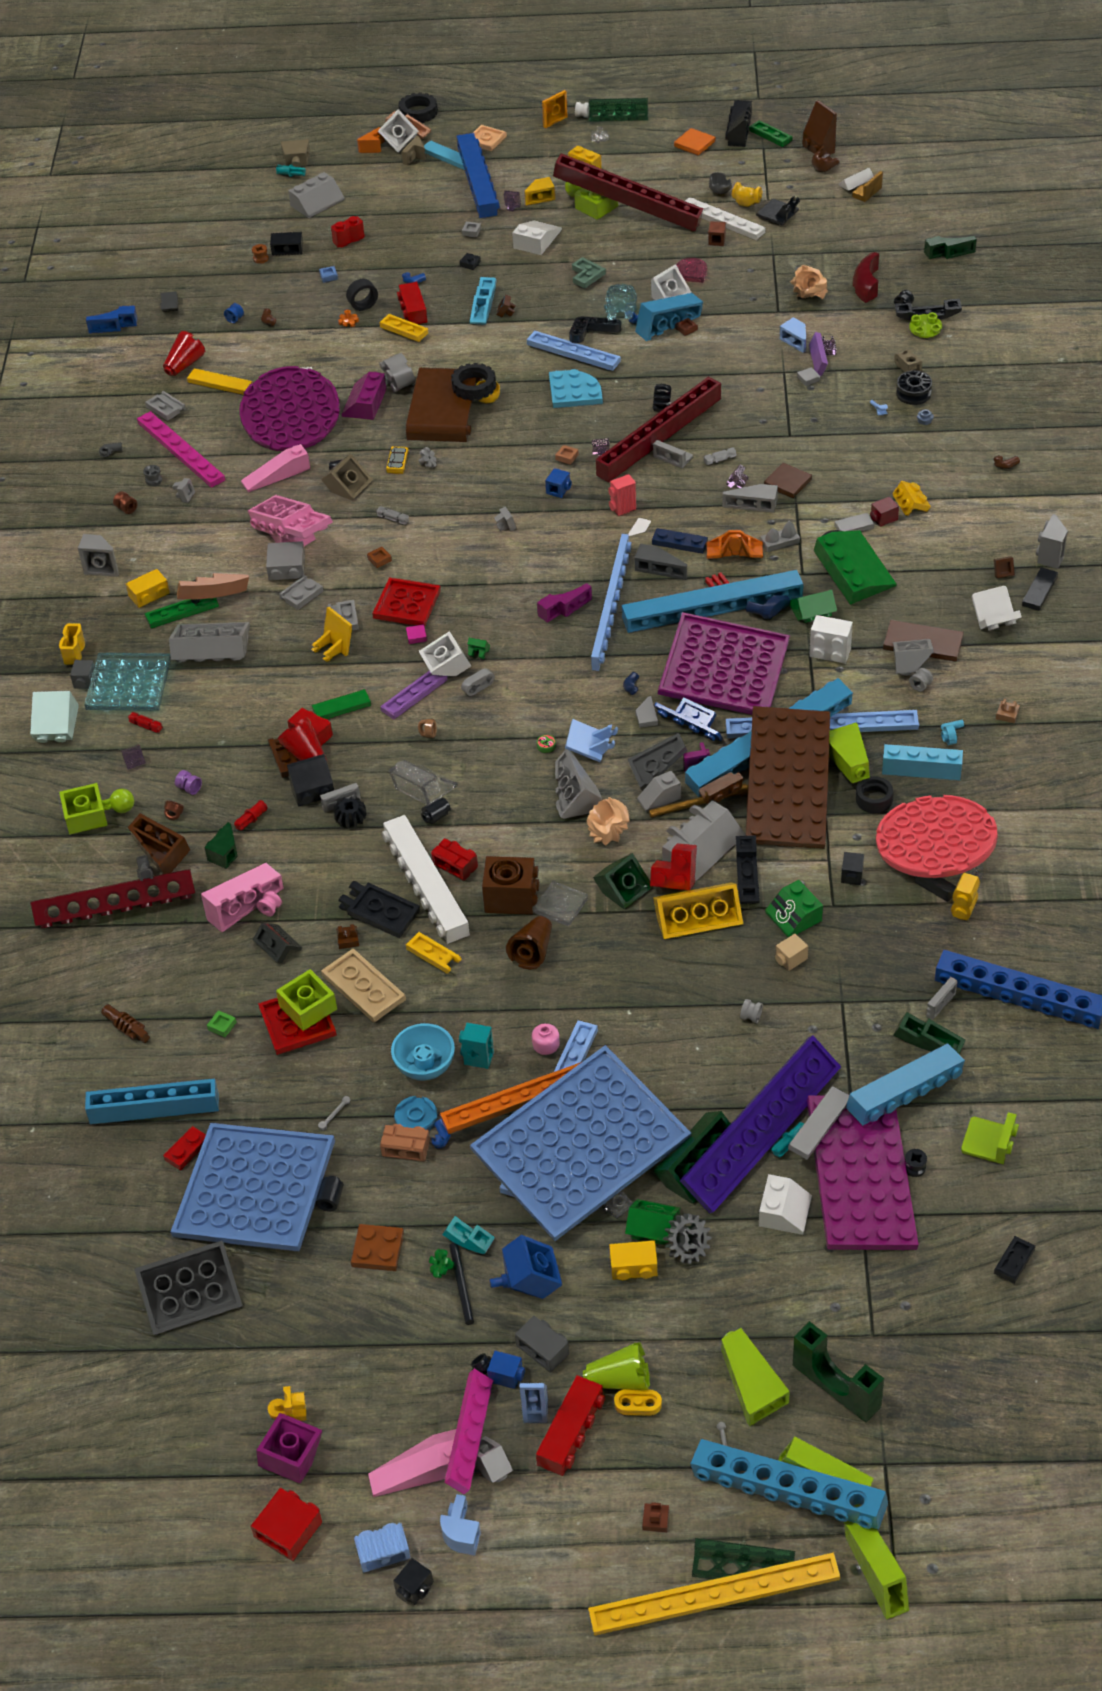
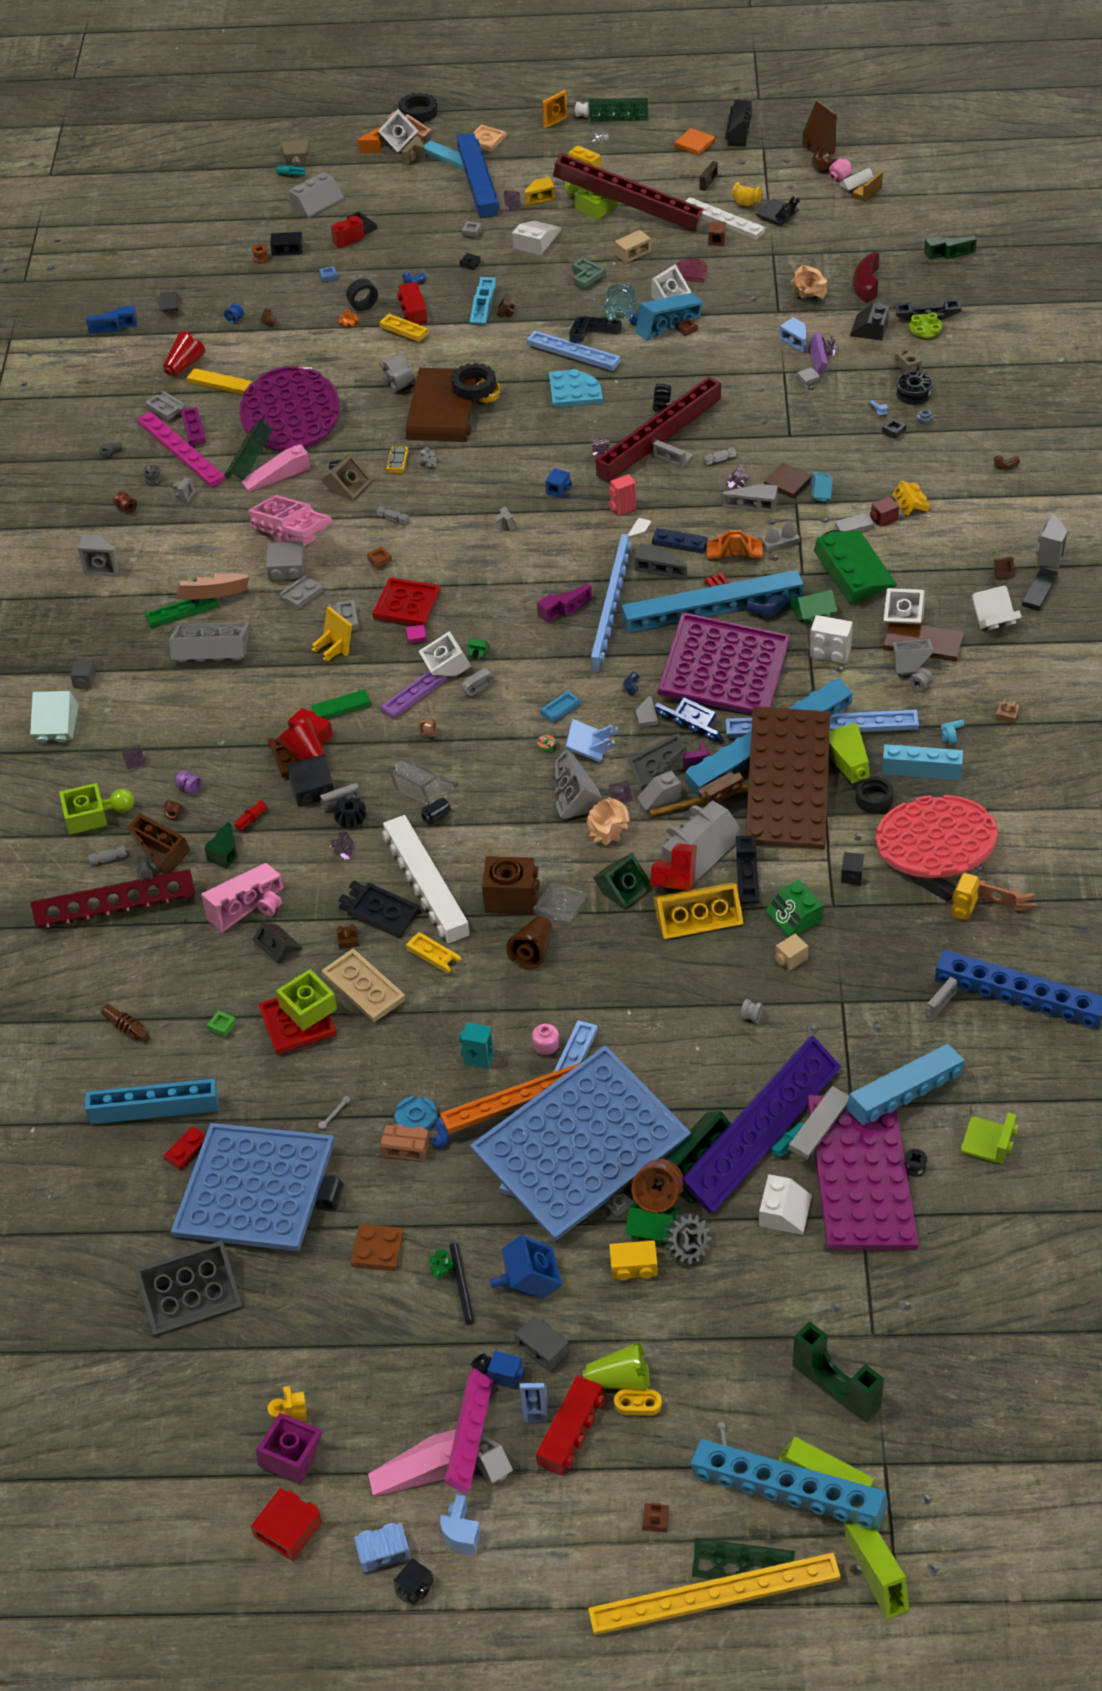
(72, 643): yellow brick -> none
(107, 855): none -> light grey axle
(128, 681): clear light blue plate -> none
(145, 722): red axle -> none
(147, 588): yellow brick -> none
(193, 426): none -> magenta plate
(249, 450): none -> clear green fence
(343, 845): none -> tile
(366, 396): magenta slope -> none
(368, 224): none -> black tile
(423, 1051): medium azure piece -> none
(454, 859): red brick -> none
(471, 1239): teal slope -> none
(560, 707): none -> dark azure tile
(566, 454): nougat plate -> none
(621, 791): none -> tile
(632, 246): none -> tan brick
(653, 1197): none -> dark orange wheel
(708, 175): none -> dark brown tile
(719, 183): dark grey hair -> none
(754, 1380): lime slope -> none
(770, 133): green tile -> none
(821, 486): none -> medium azure slope
(840, 169): none -> bright pink head
(871, 322): none -> black slope
(894, 428): none -> black plate
(904, 296): black wheel -> none
(904, 606): none -> white slope
(926, 1034): dark green slope -> none
(1012, 899): none -> nougat piece
(1014, 1259): black plate -> none

